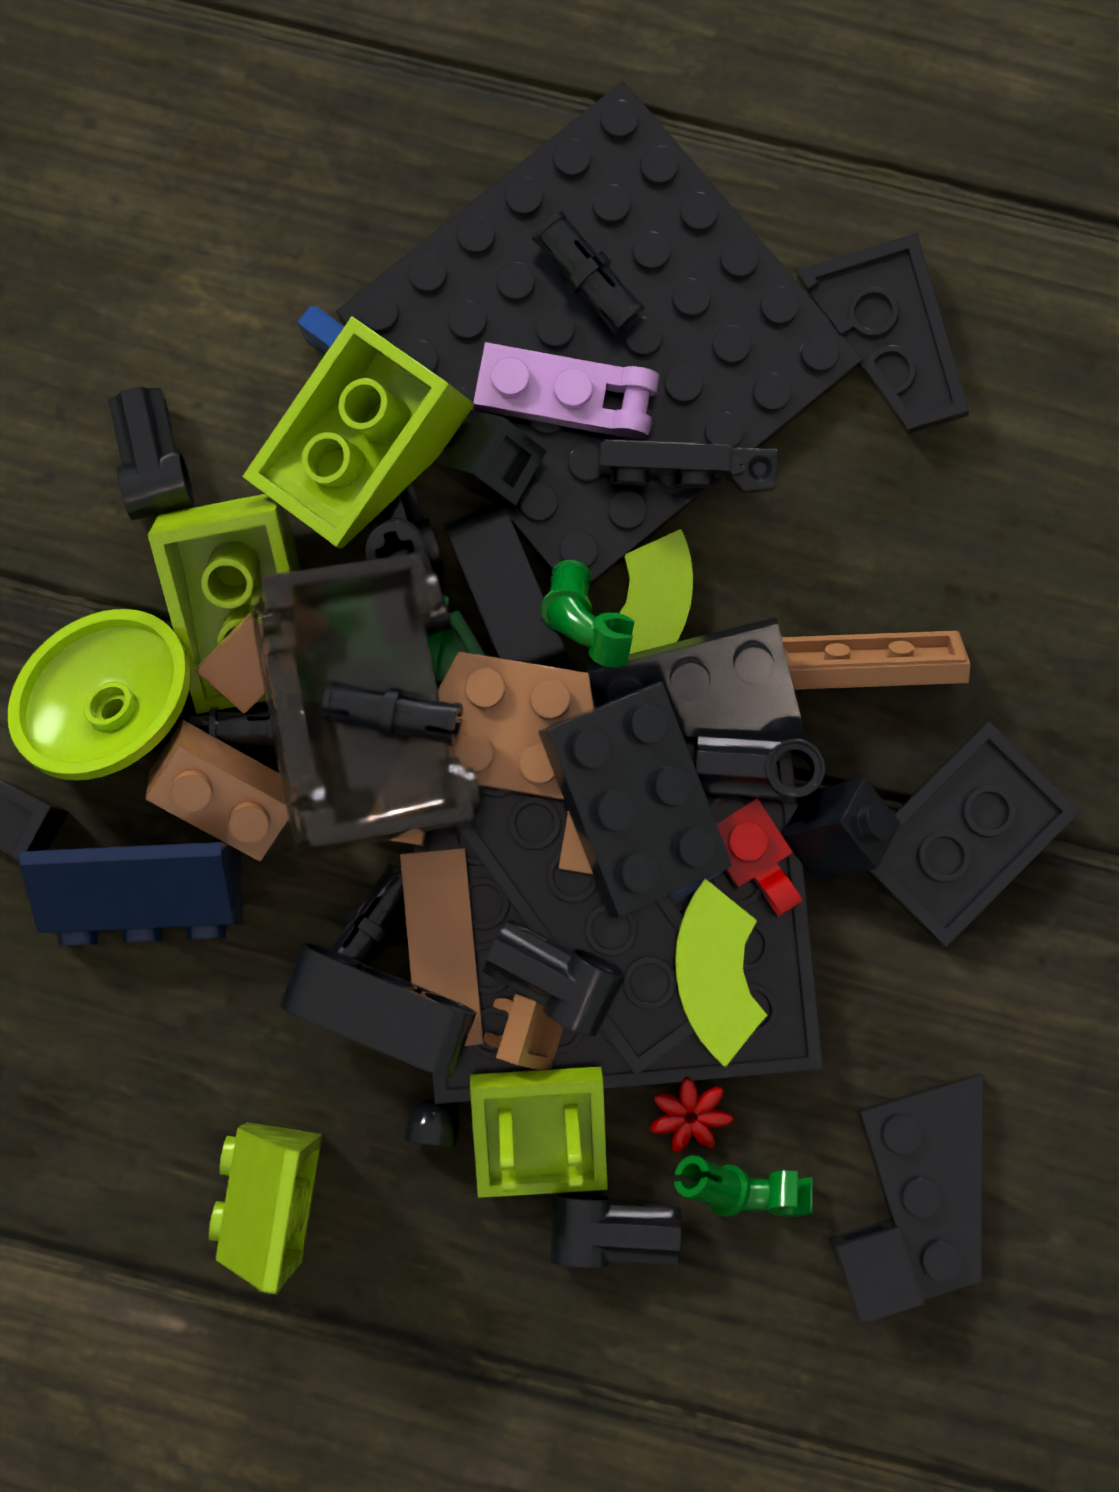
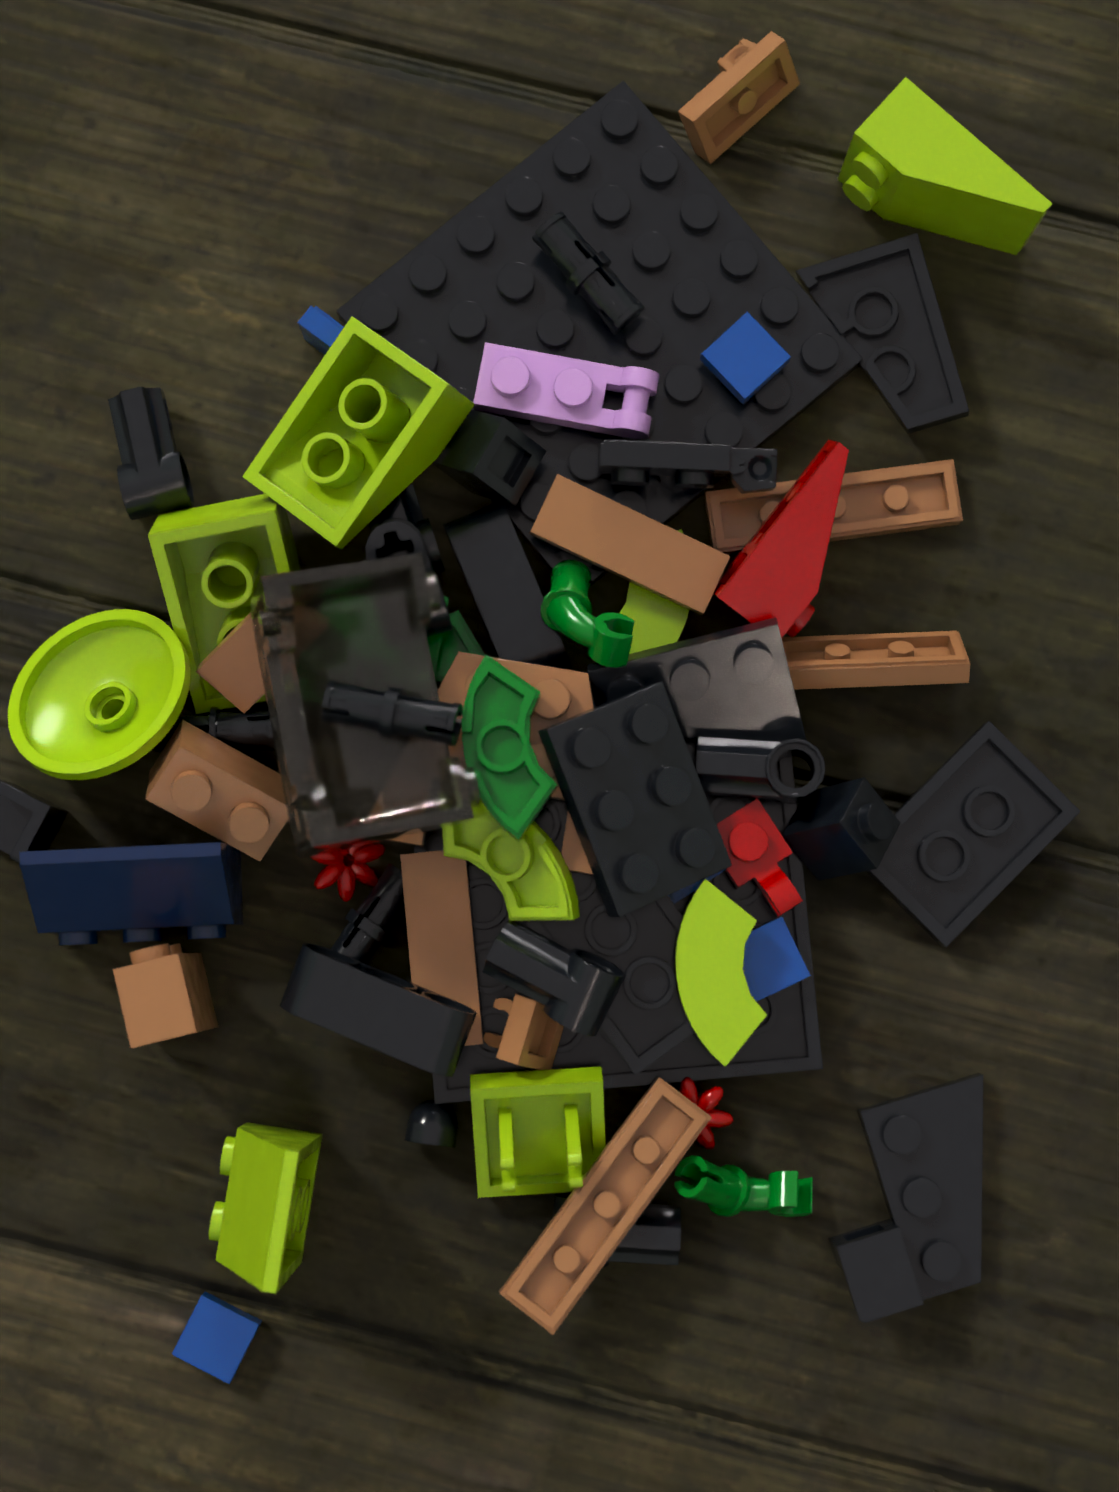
(164, 995): none -> medium nougat brick
(216, 1337): none -> blue tile
(346, 867): none -> red plant
(500, 749): none -> green tile
(526, 872): none -> lime tile
(606, 1207): none -> medium nougat tile
(629, 544): none -> medium nougat tile
(745, 358): none -> blue tile
(746, 89): none -> medium nougat hinge
(772, 960): none -> blue tile
(786, 556): none -> red slope
(867, 505): none -> medium nougat tile
(936, 176): none -> lime slope

